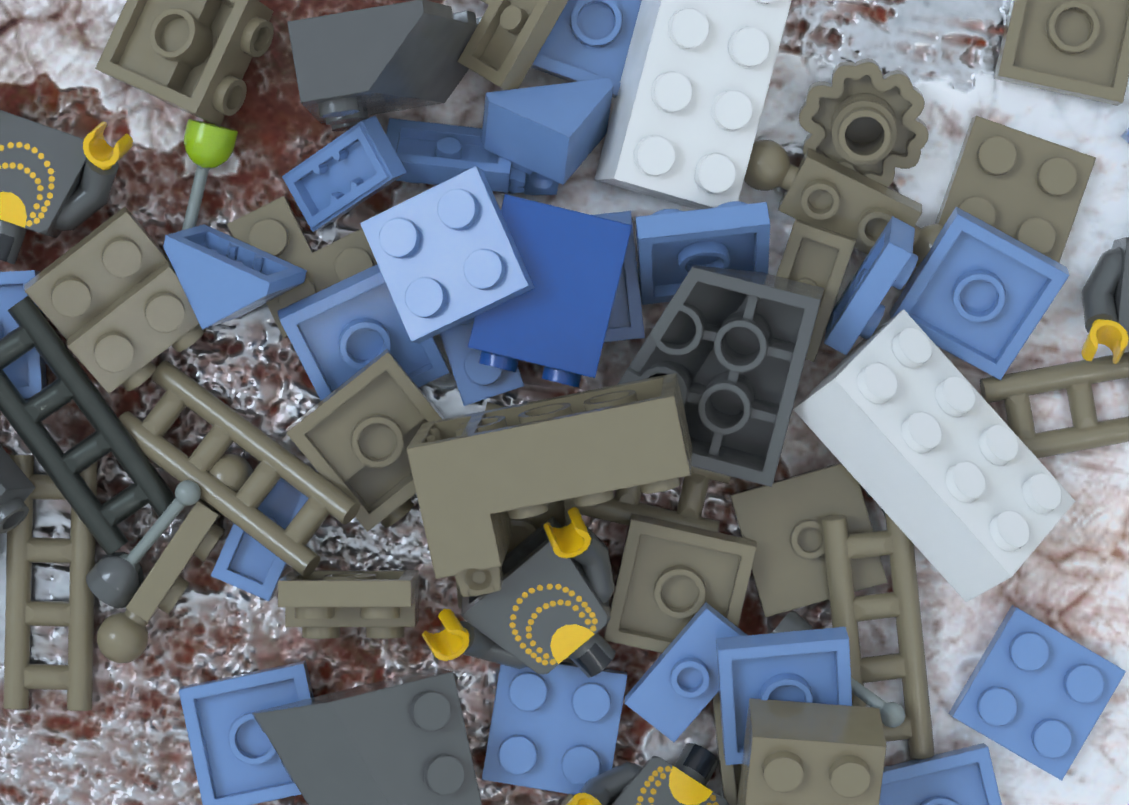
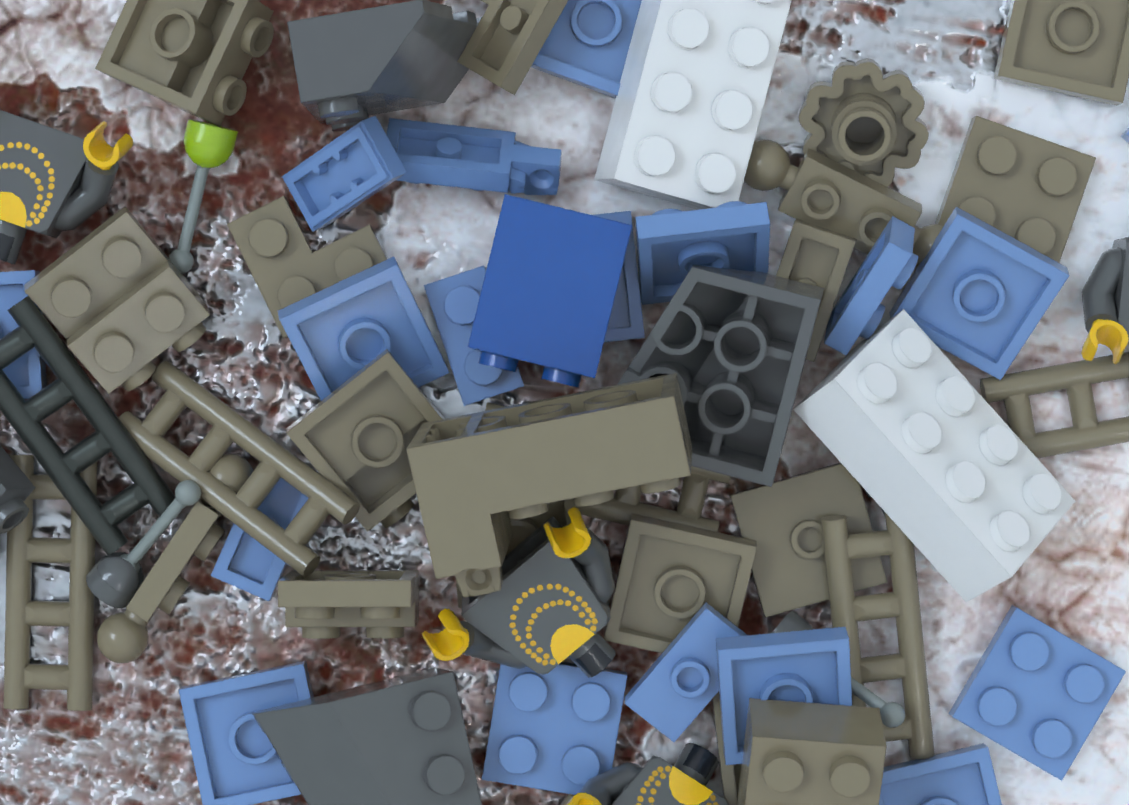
(226, 274): medium blue slope -> none
(447, 255): plate -> none
(548, 125): medium blue slope -> none

